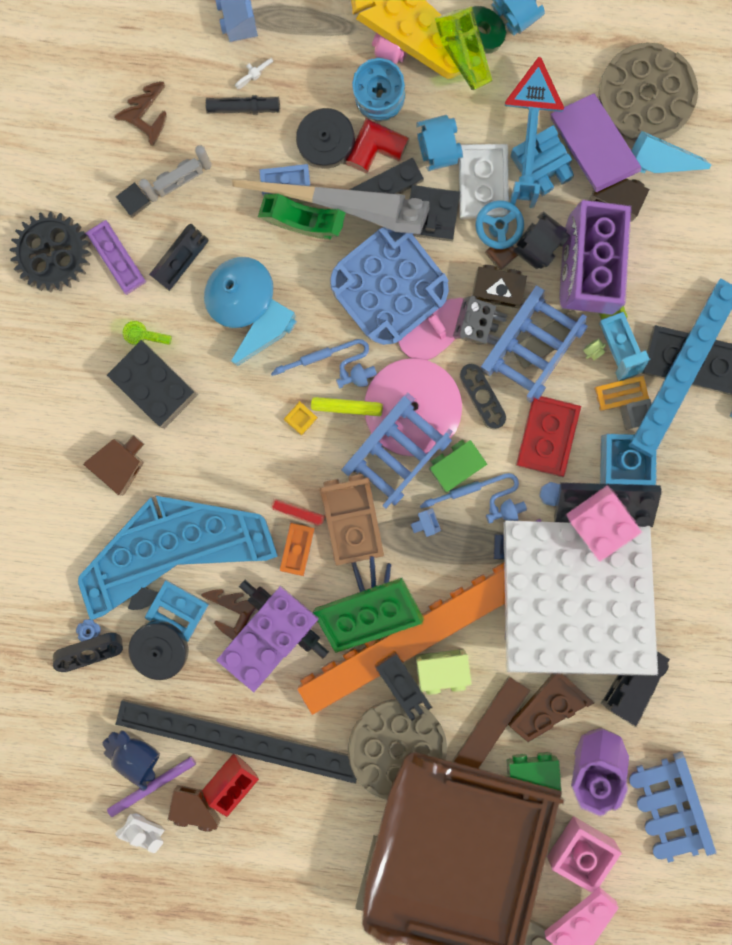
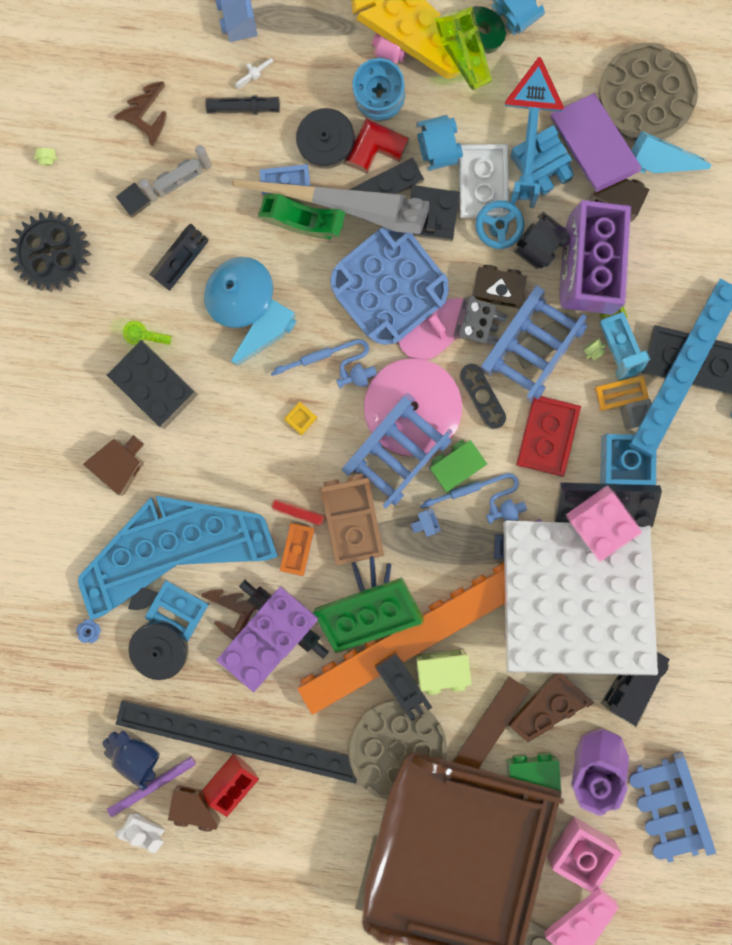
(45, 156): none -> yellowish green plate
(71, 657): black beam -> none
(116, 257): medium lavender tile -> none
(347, 406): neon yellow axle -> none
(501, 257): reddish brown tile -> none
(549, 493): medium blue tile -> none

